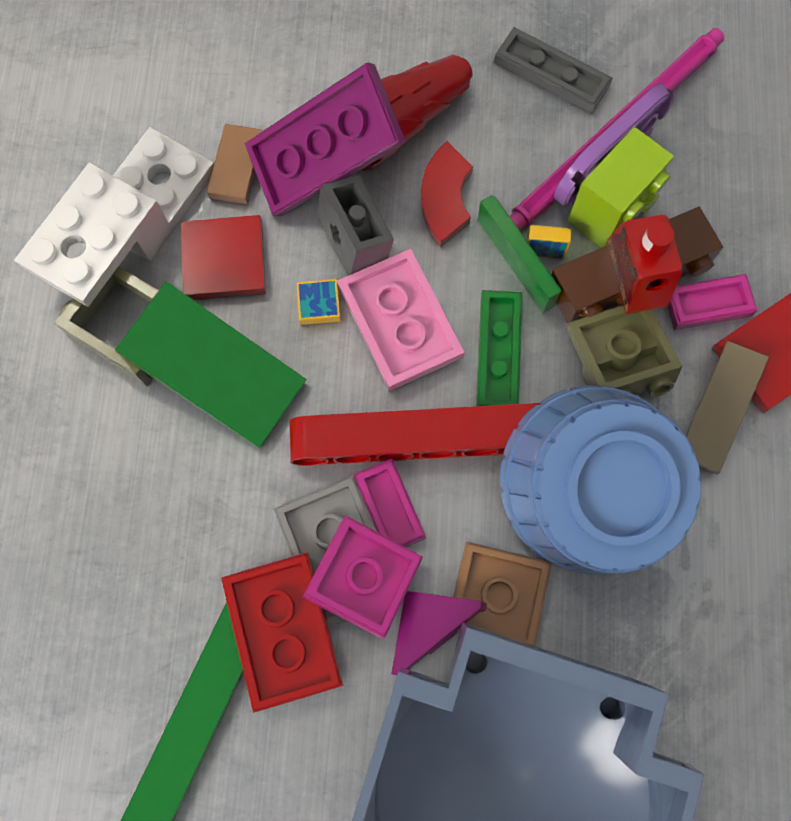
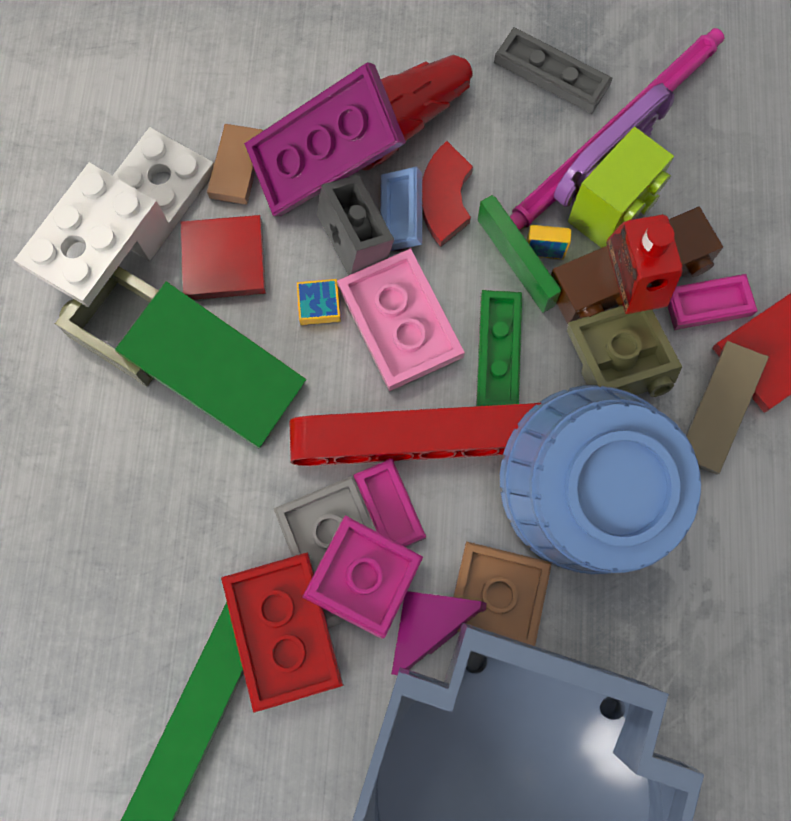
(403, 206): none -> light blue tile

